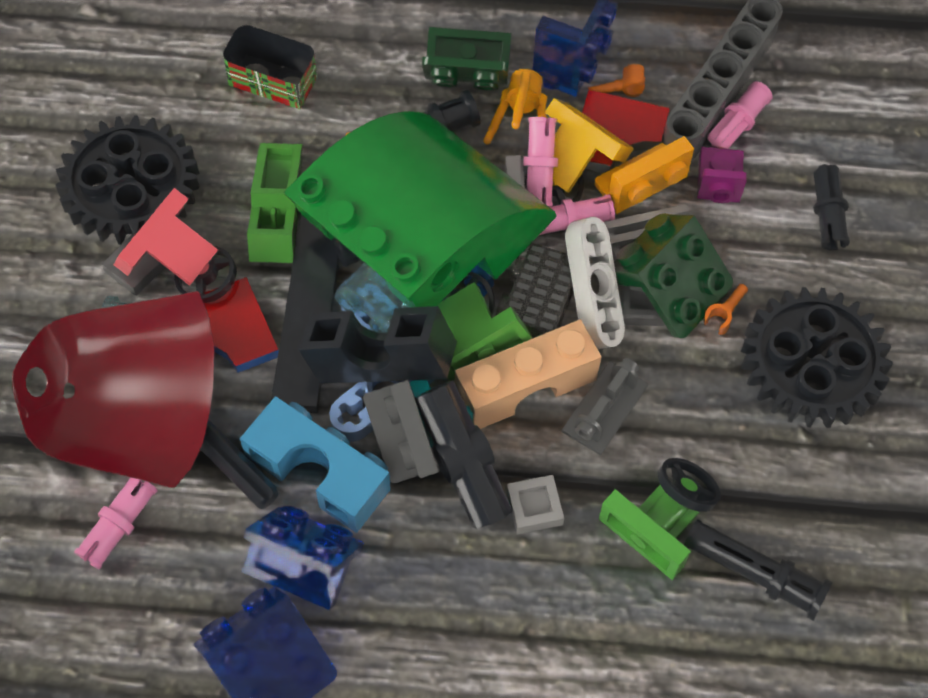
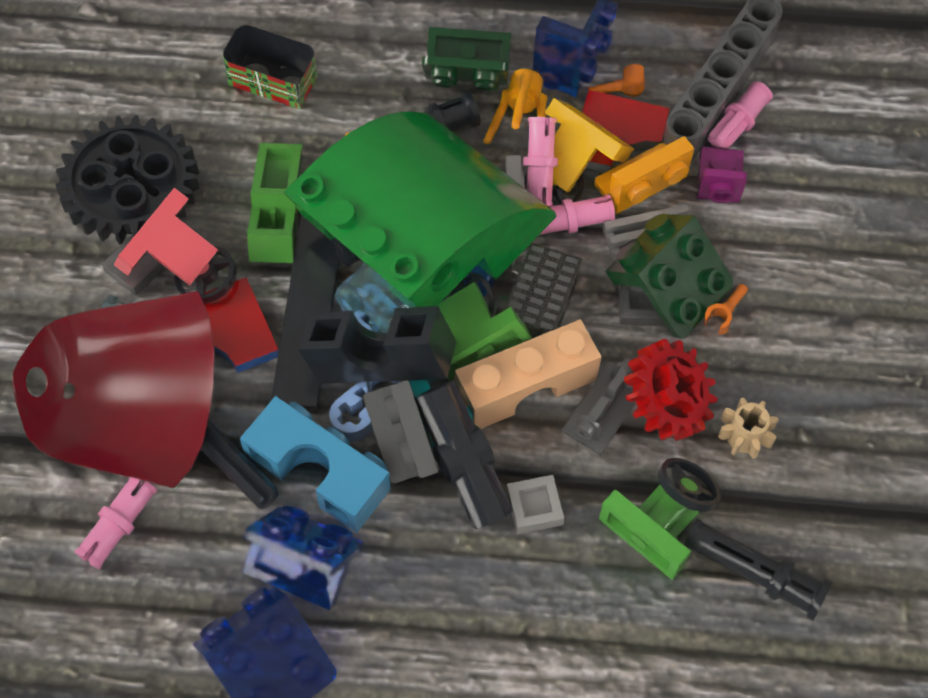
(600, 250): white beam -> none
(670, 390): none -> red gear
(751, 415): none -> tan gear
(830, 207): black axle -> none
(844, 386): black gear -> none

